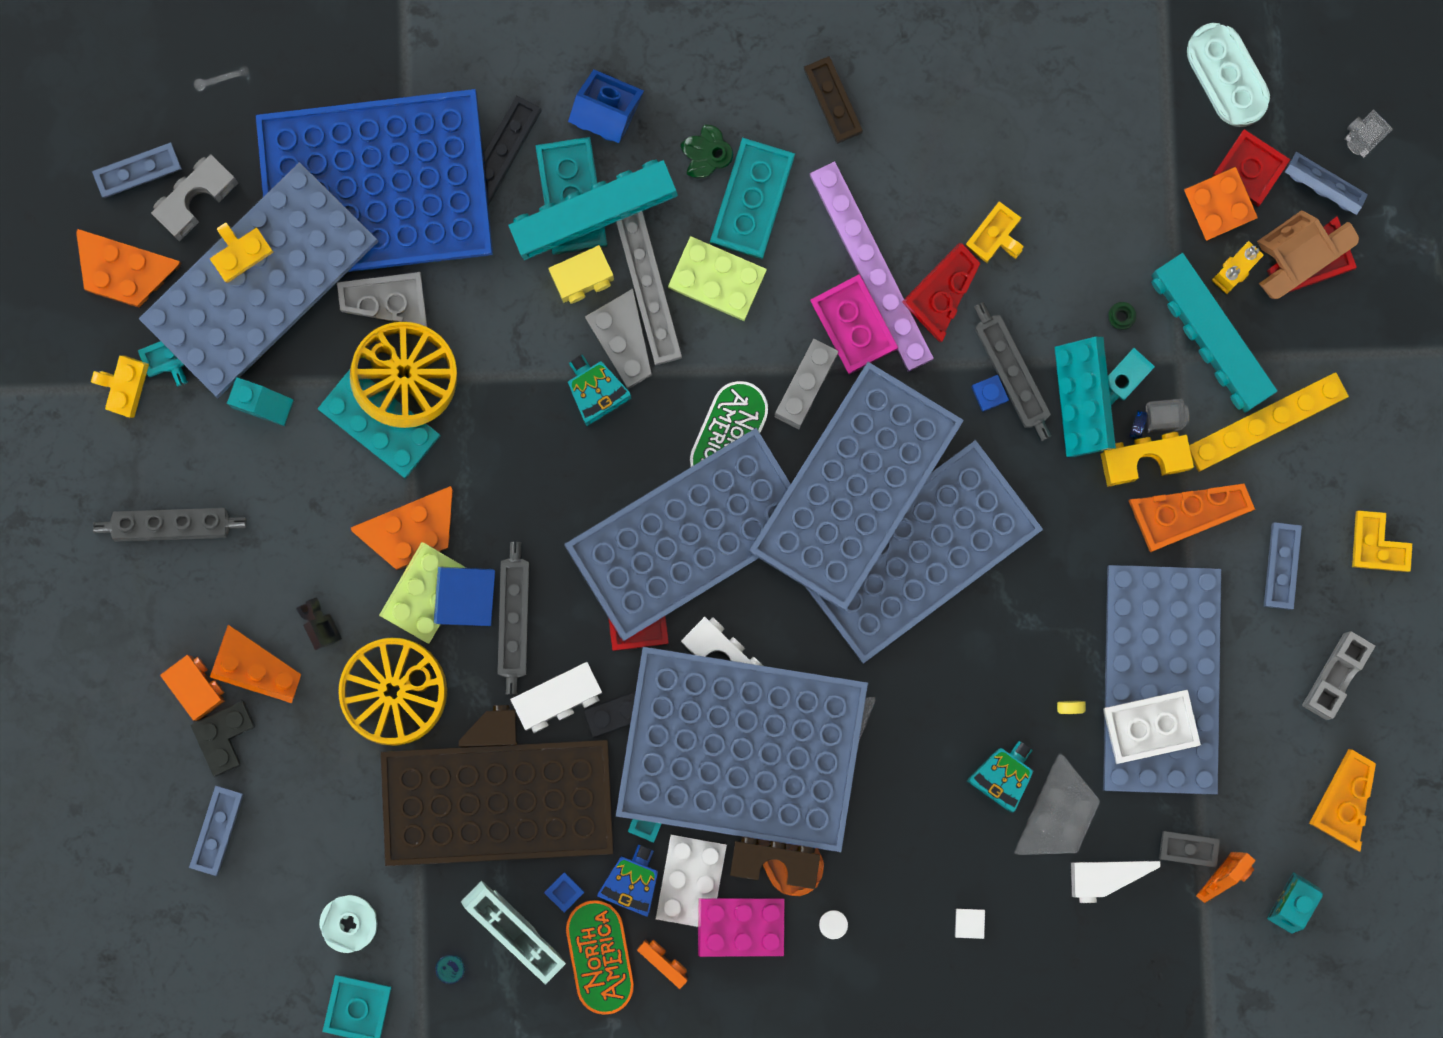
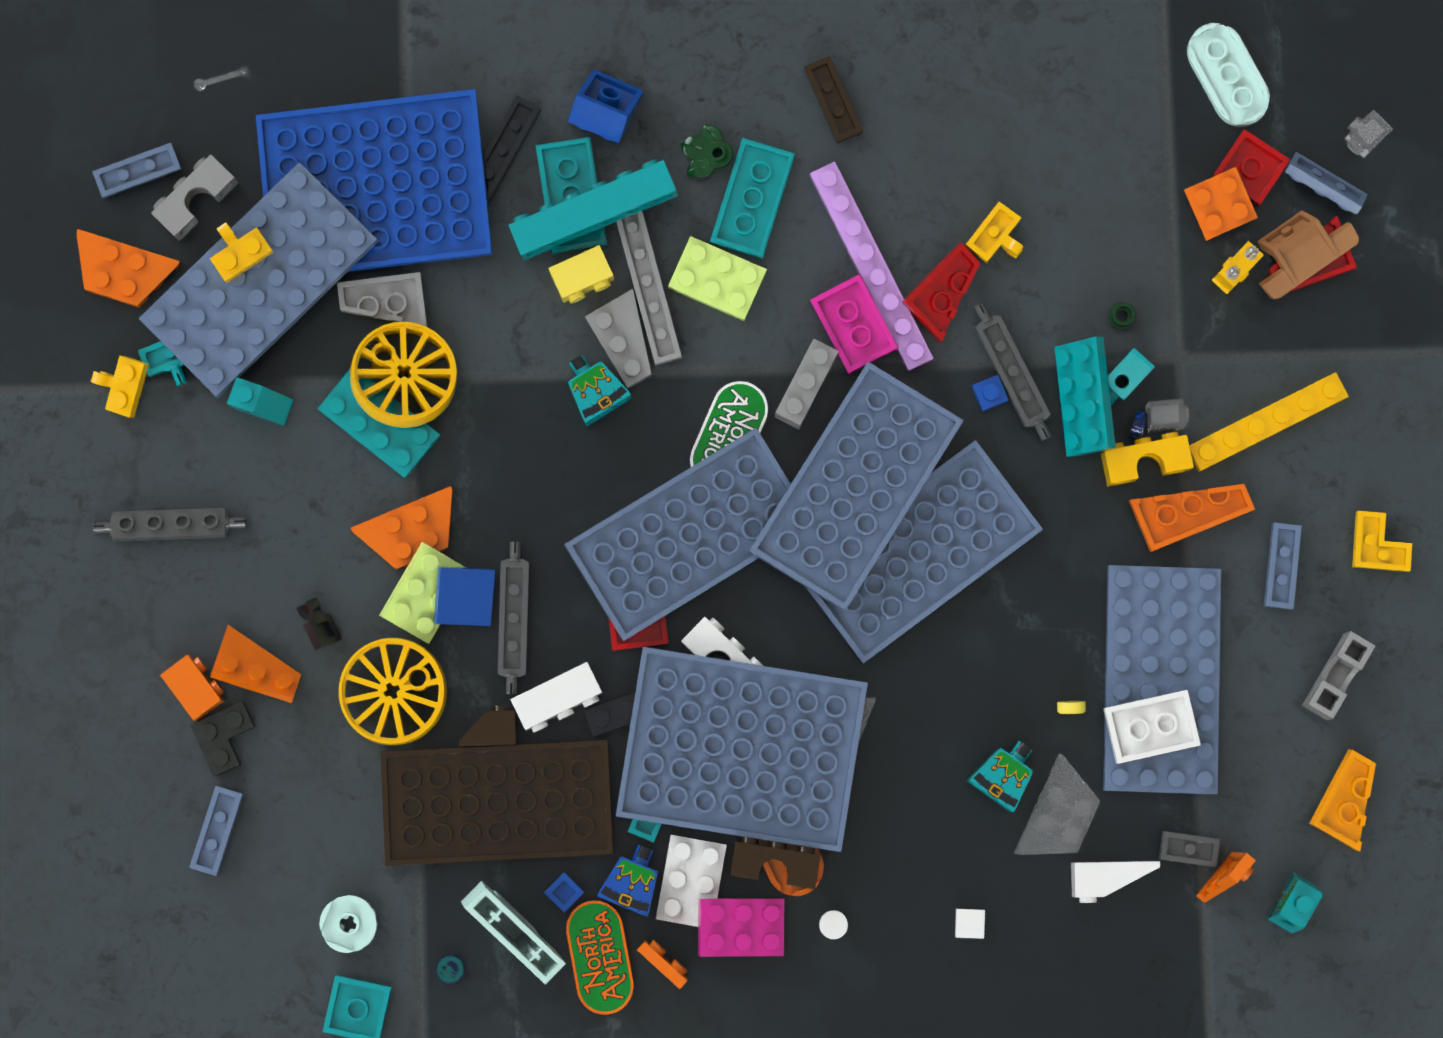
(1213, 333): teal brick -> none

